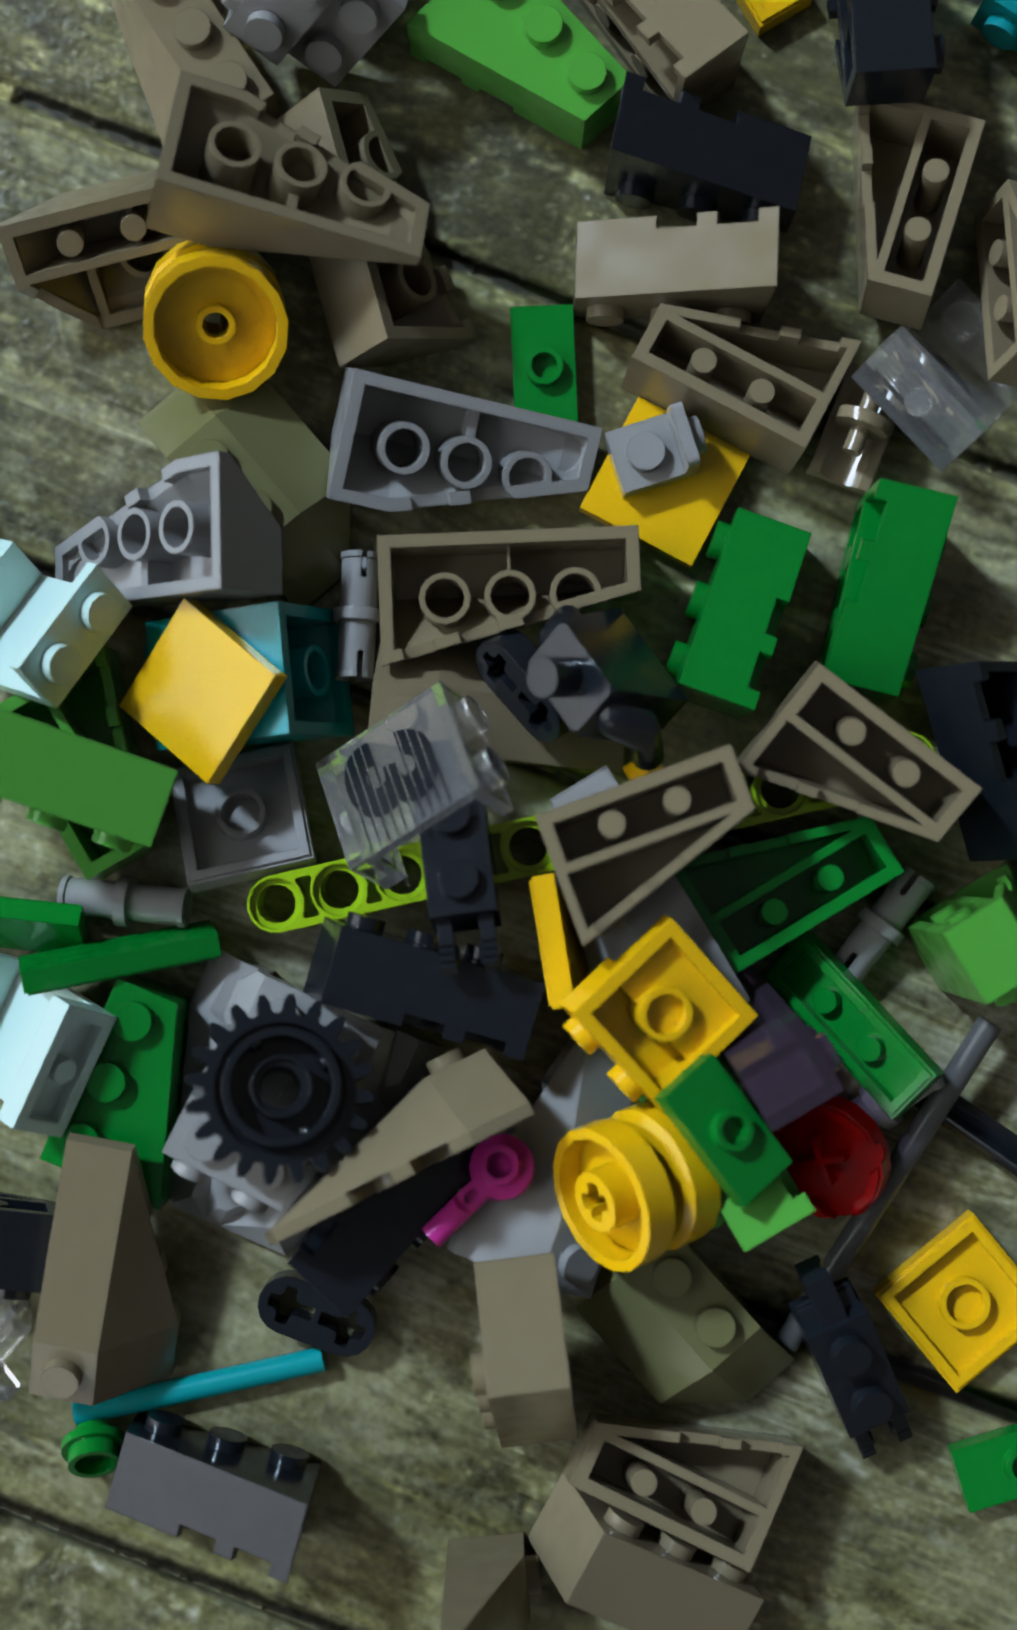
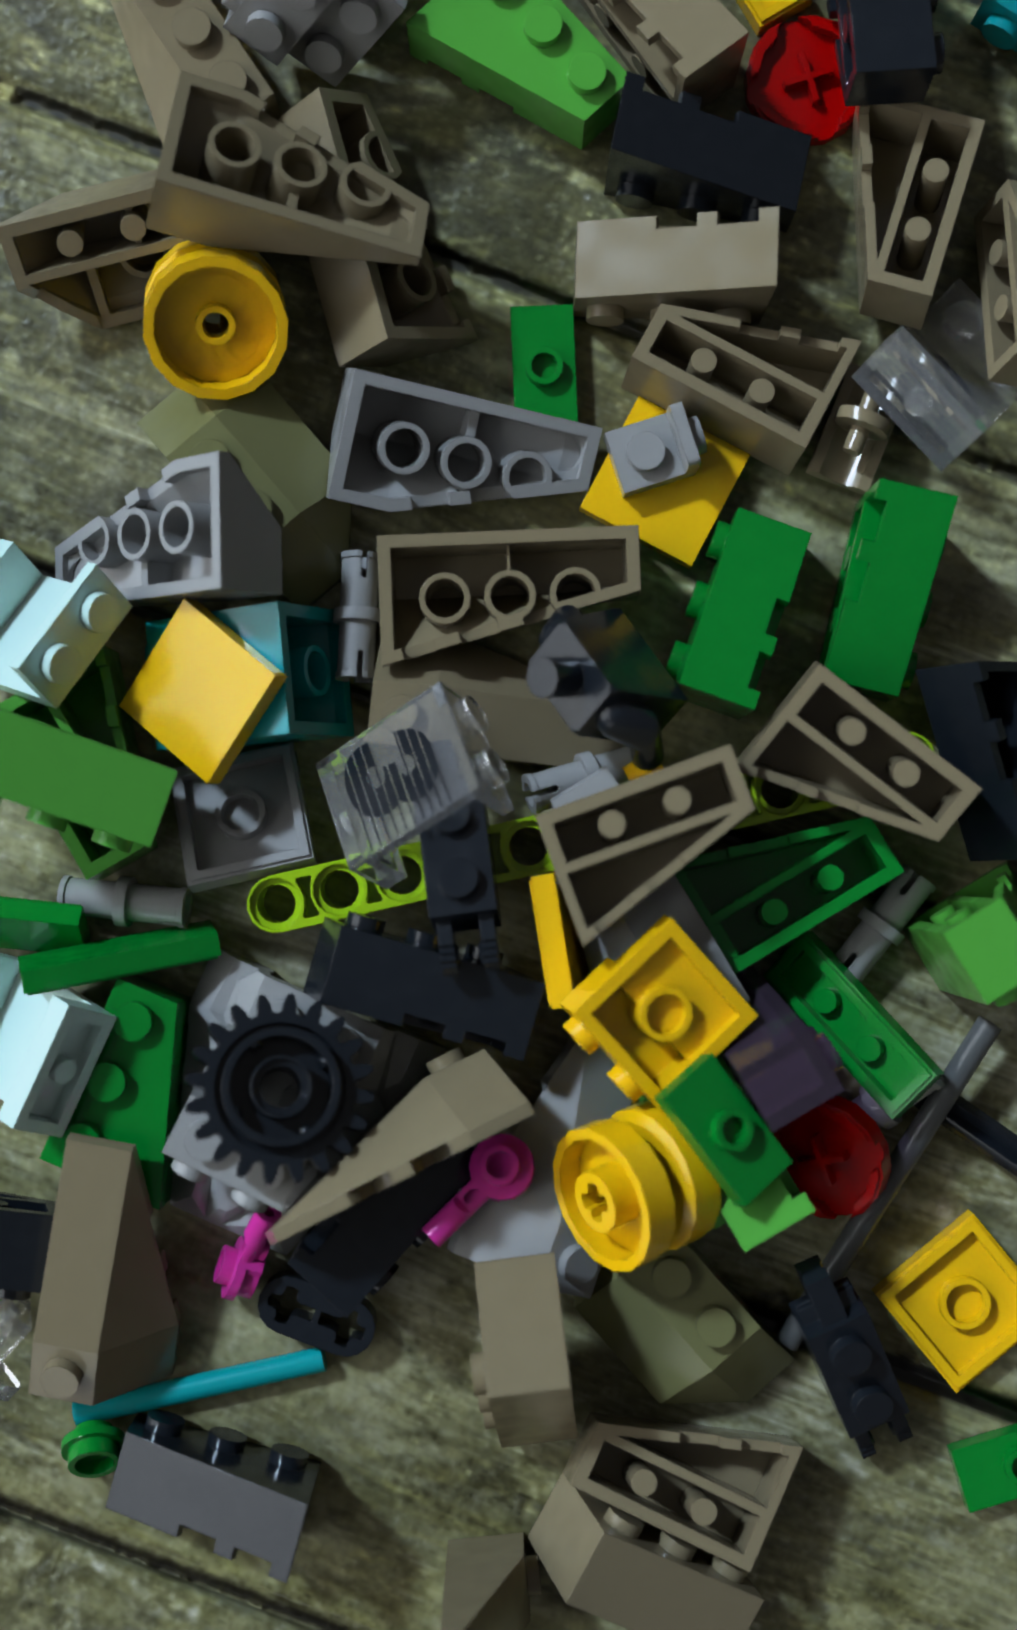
(242, 1265): none -> dark pink plate
(504, 668): black beam -> none
(566, 775): none -> light grey pin
(797, 79): none -> red tile

